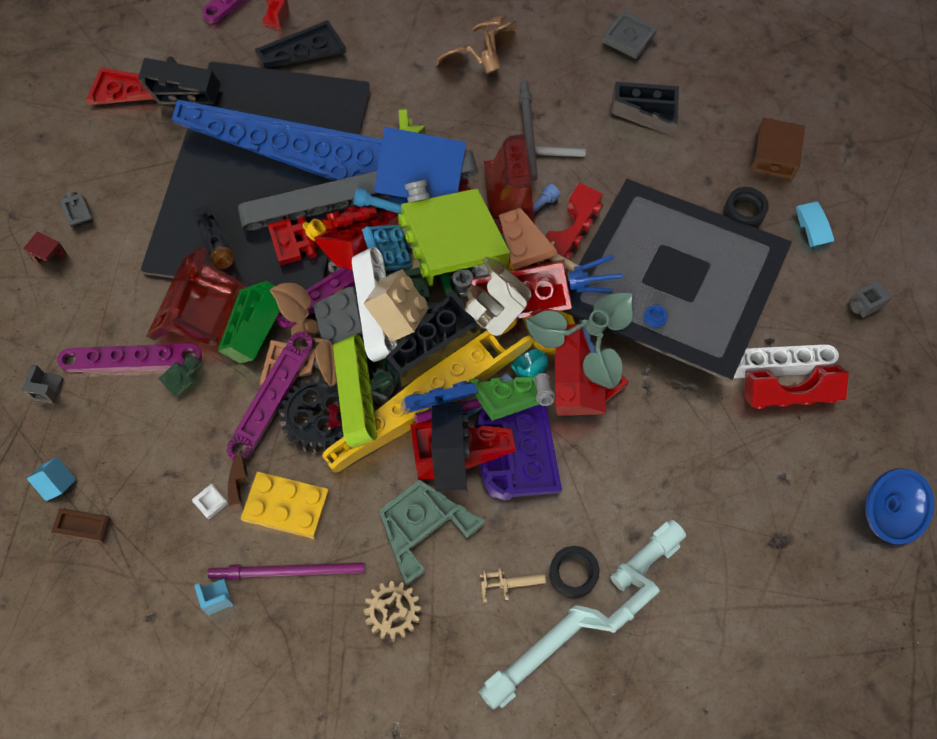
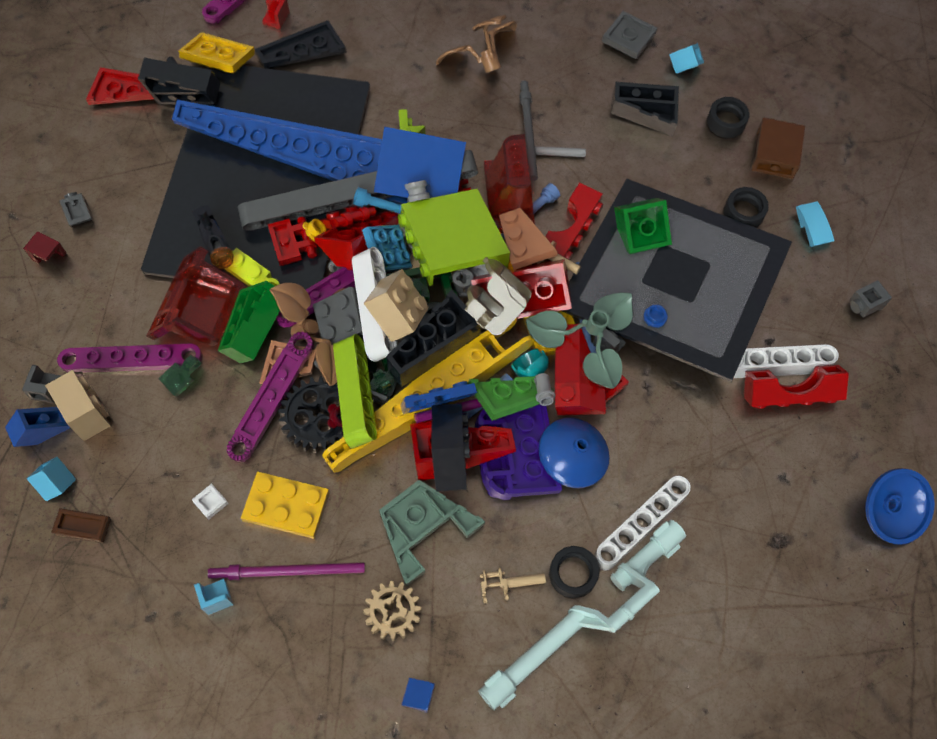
(35, 425): none -> blue slope
(79, 405): none -> tan brick
(216, 52): none -> yellow plate
(237, 478): reddish brown slope -> none
(249, 270): none -> neon yellow plate
(418, 694): none -> blue slope
(568, 462): none -> blue dish
(580, 280): blue plant -> none
(610, 341): none -> dark grey bracket
(643, 225): none -> green slope
(647, 512): none -> white beam
(686, 58): none -> medium azure panel
(731, 105): none -> black tyre

